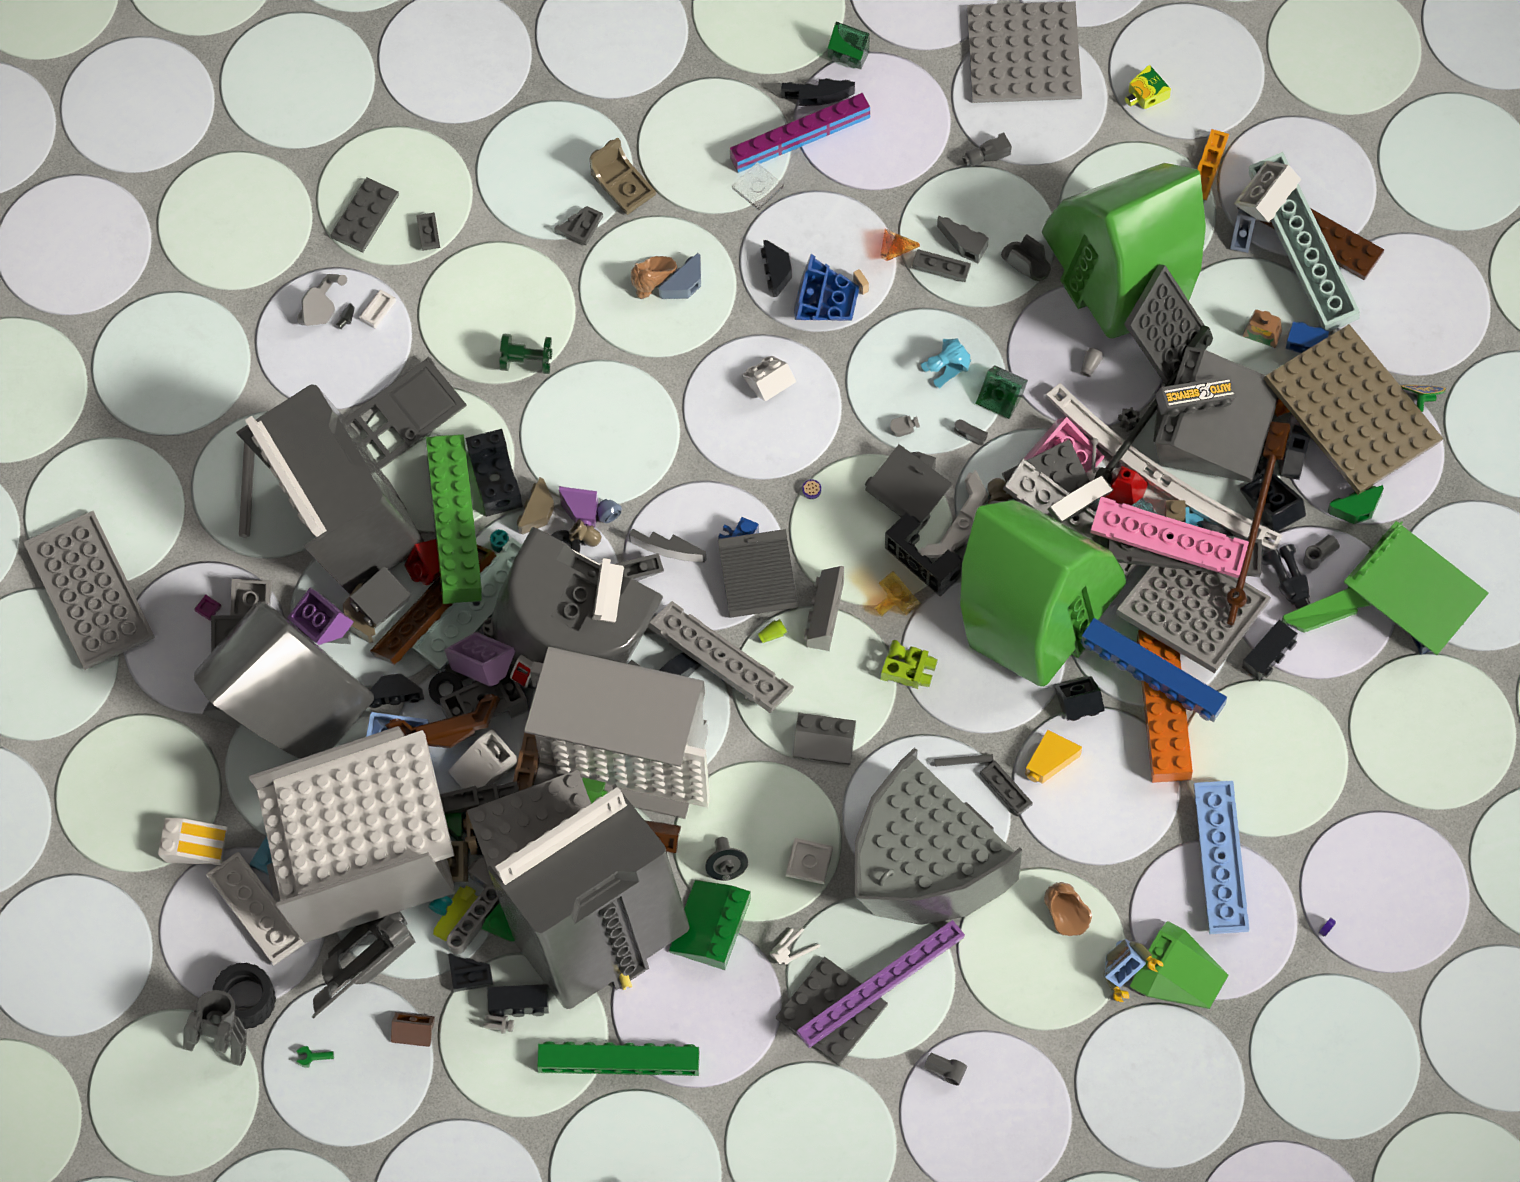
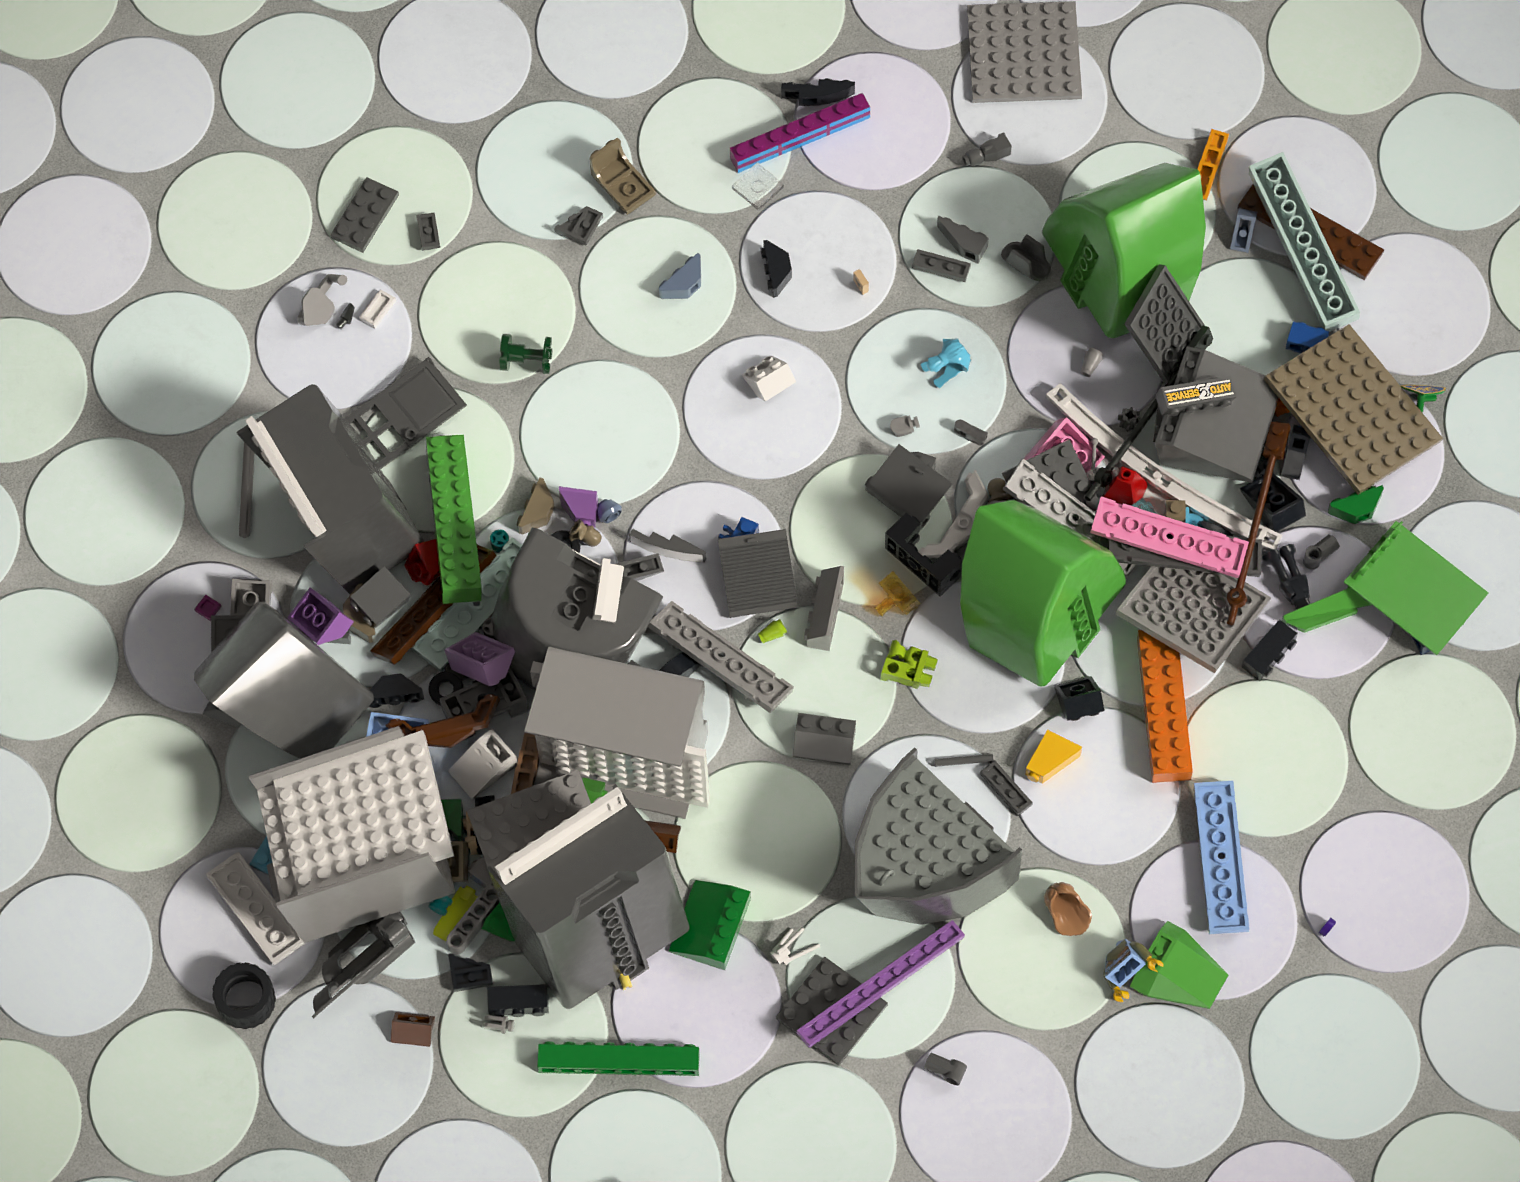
(88, 590): light grey plate -> none
(192, 842): white slope -> none
(217, 1020): dark grey piece -> none
(311, 1056): green bar -> none
(472, 797): dark grey slope -> none
(489, 457): black plate -> none
(521, 671): slope -> none
(651, 273): medium nougat hair -> none
(726, 861): piece -> none
(809, 861): white plate -> none
(811, 489): tile -> none
(824, 294): blue wedge -> none
(849, 45): clear green slope -> none
(896, 245): clear orange slope -> none
(1001, 391): clear green slope -> none
(1080, 499): white slope -> none
(1147, 89): torso -> none
(1153, 670): blue brick -> none
(1263, 328): medium nougat torso -> none
(1268, 190): white slope -> none

